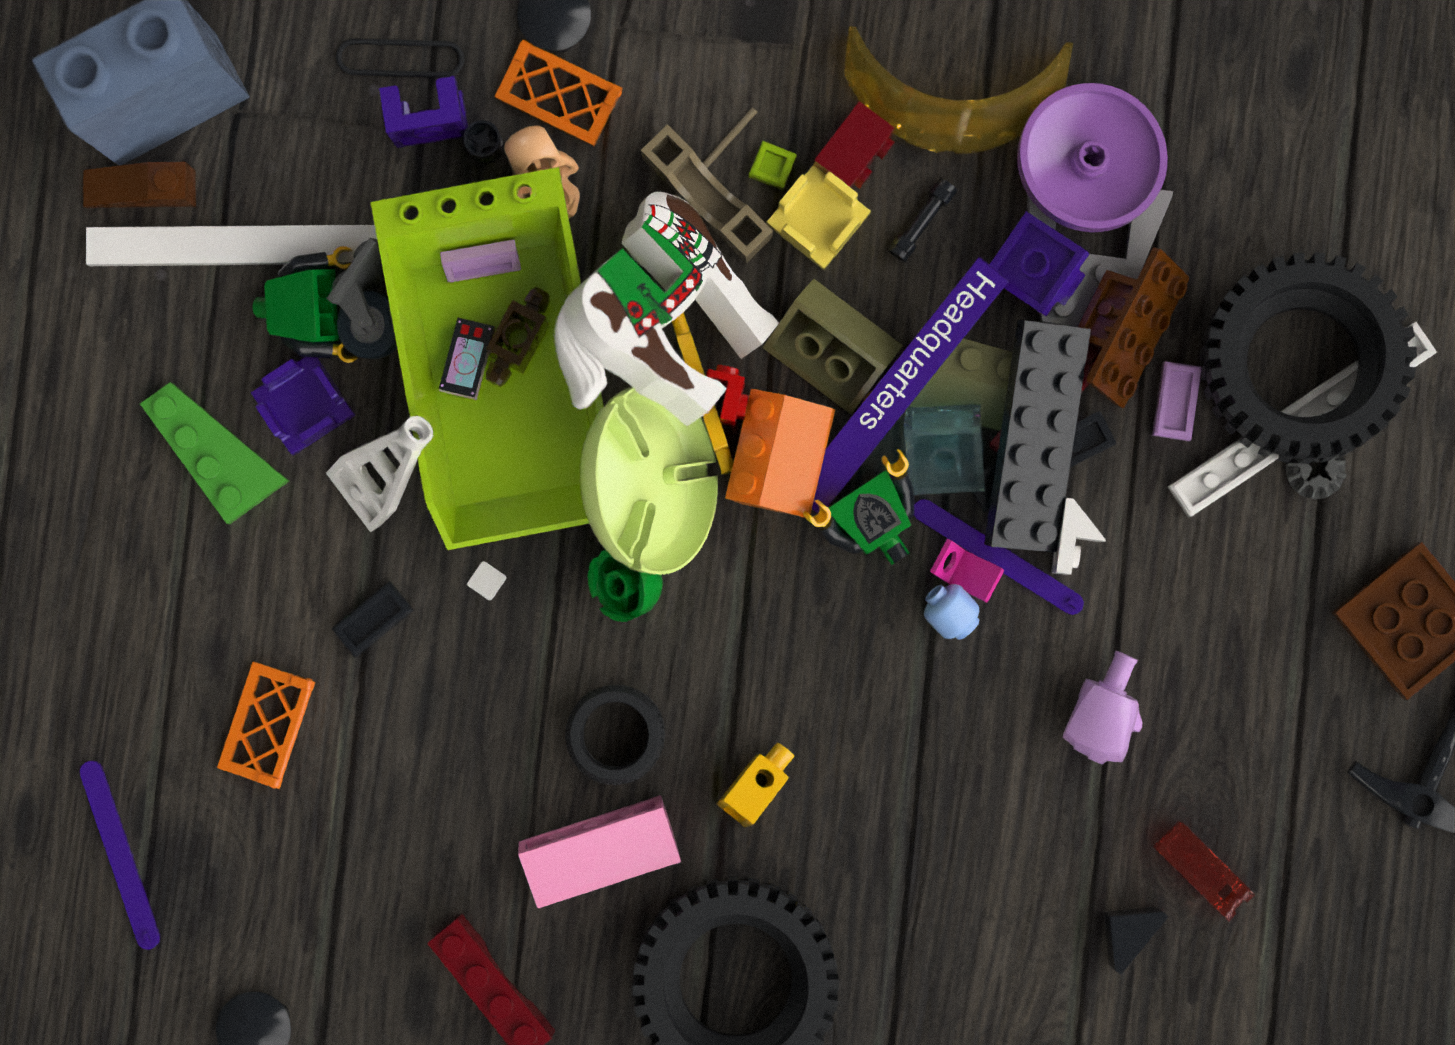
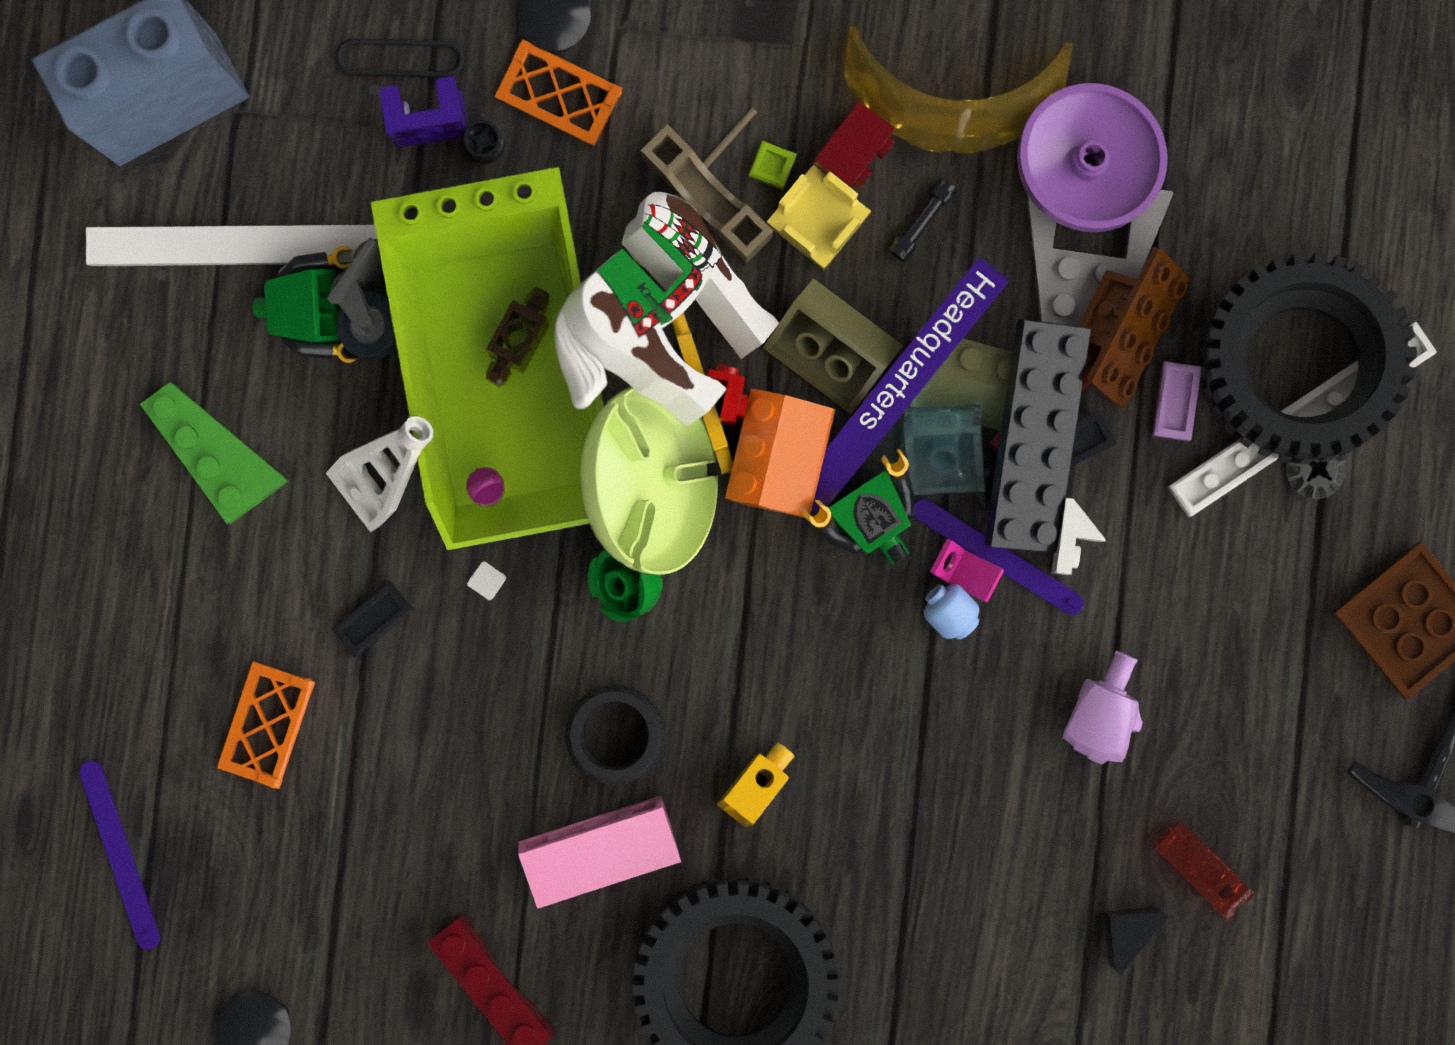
(140, 185): reddish brown slope -> none
(301, 403): dark purple panel -> none
(466, 359): tile -> none
(480, 261): lavender tile -> none
(485, 486): none -> magenta tile
(534, 151): light nougat head -> none
(1040, 264): dark purple panel -> none

